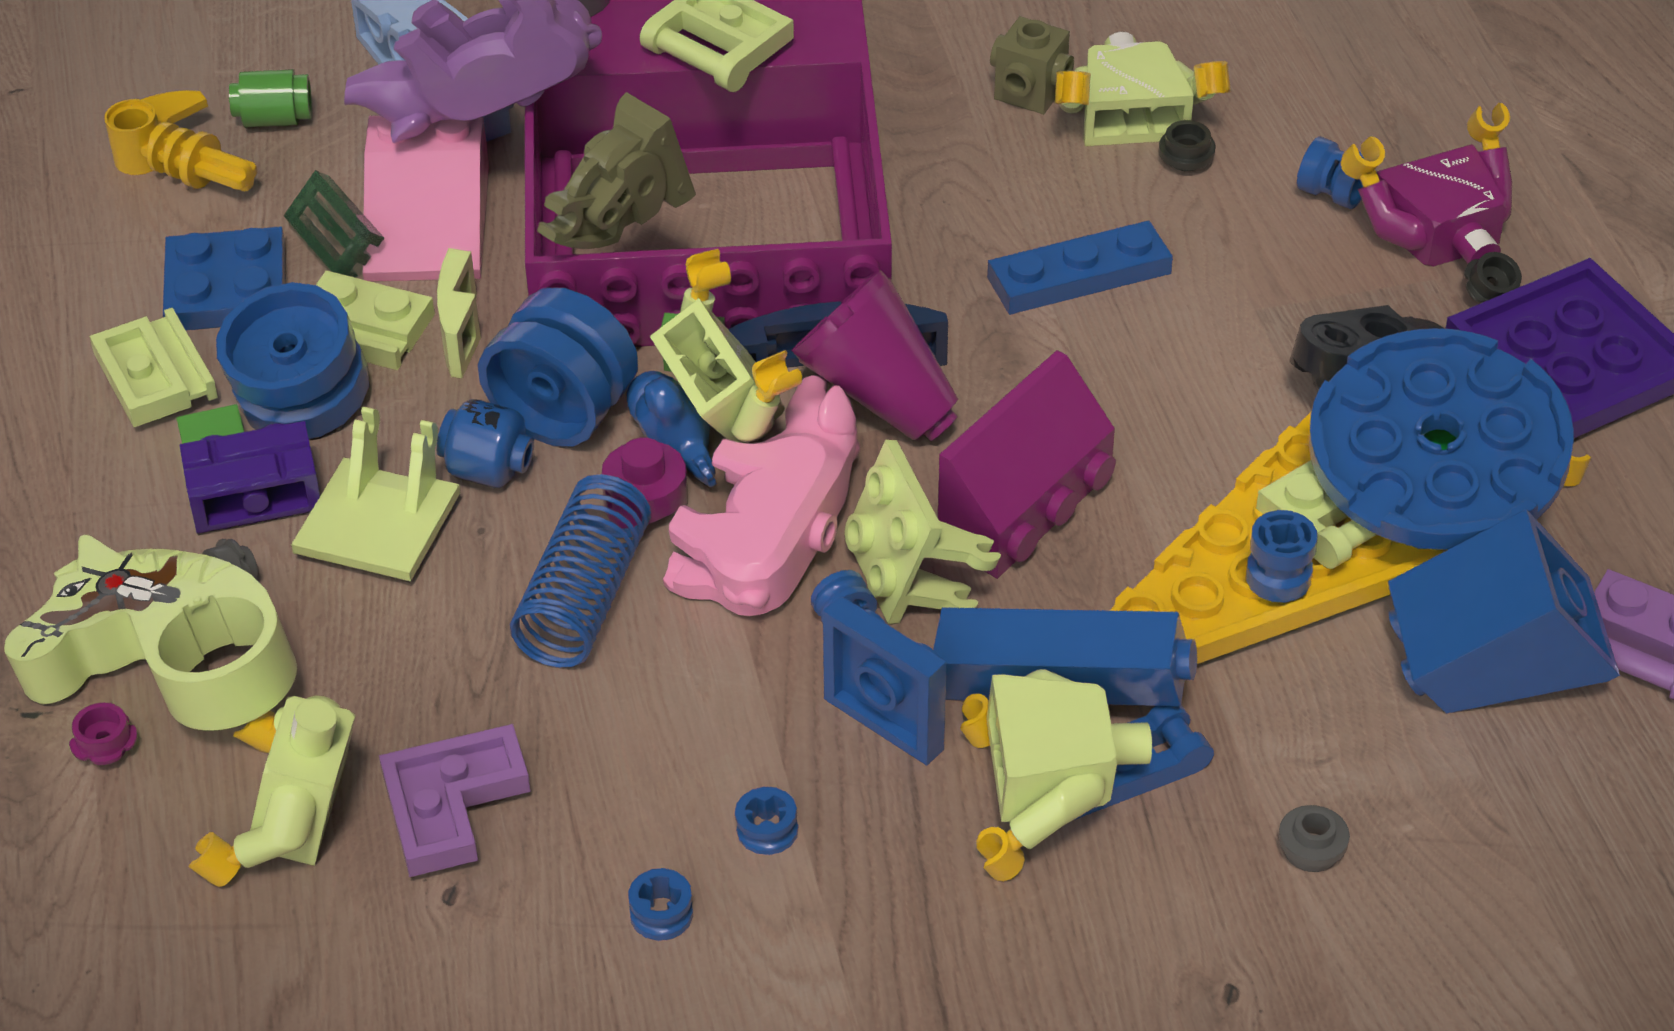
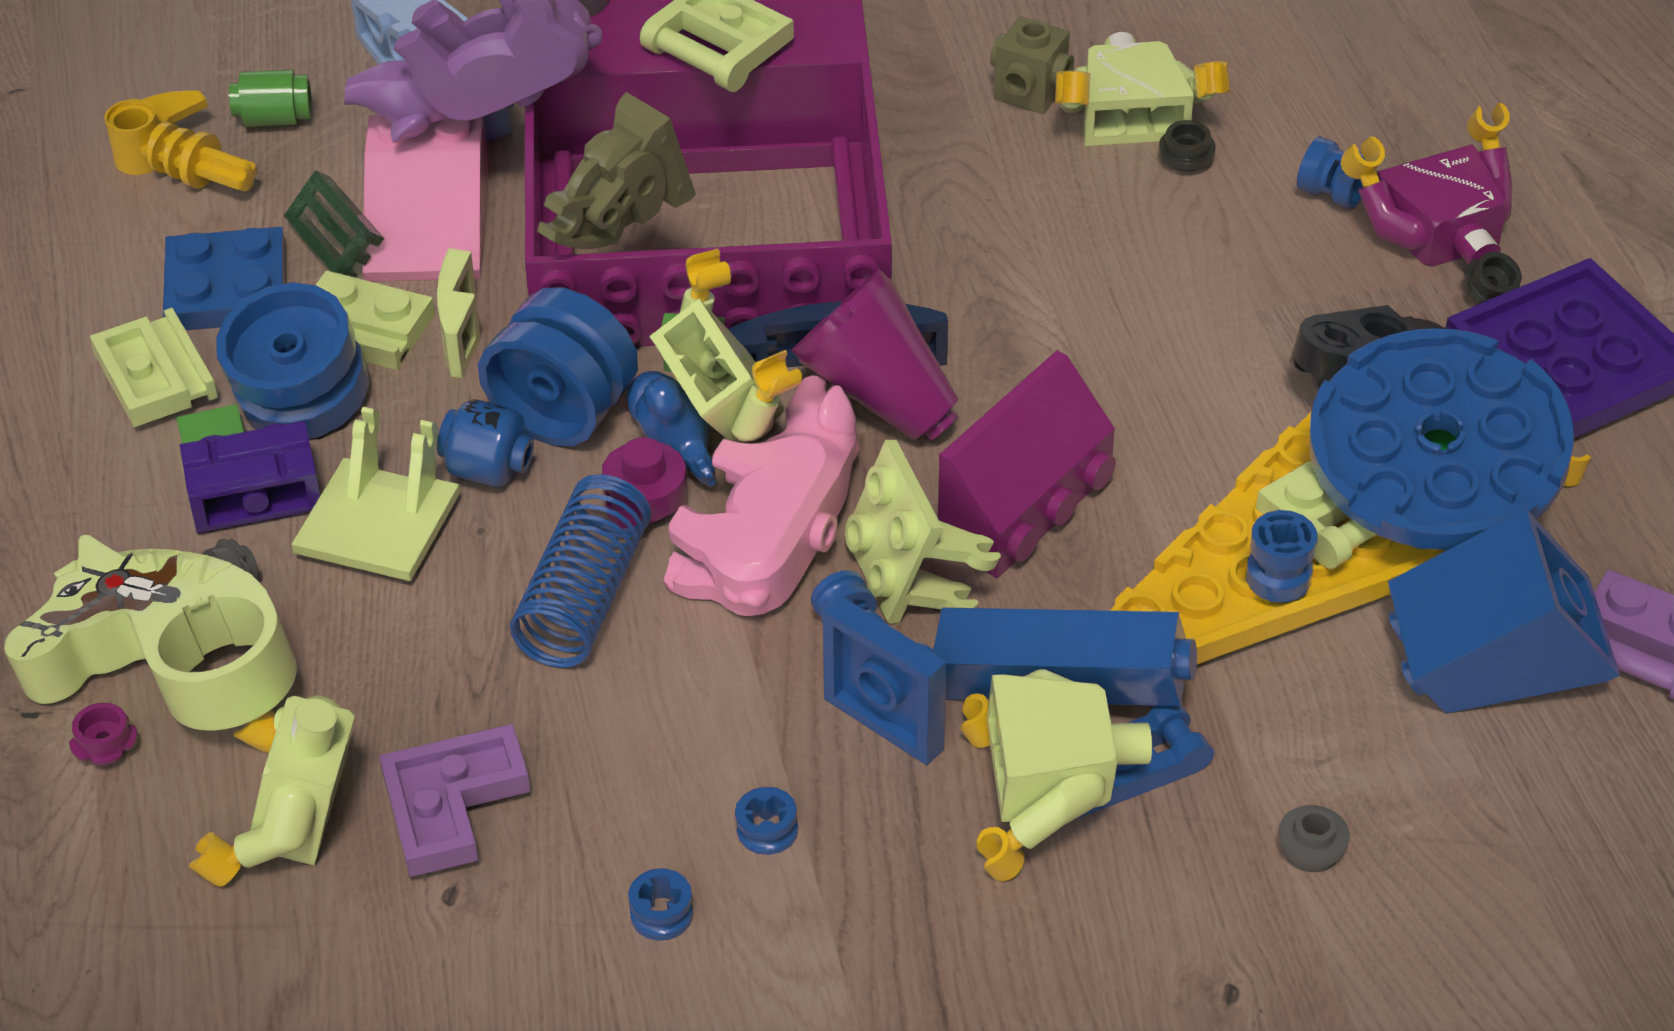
(1079, 267): blue plate -> none

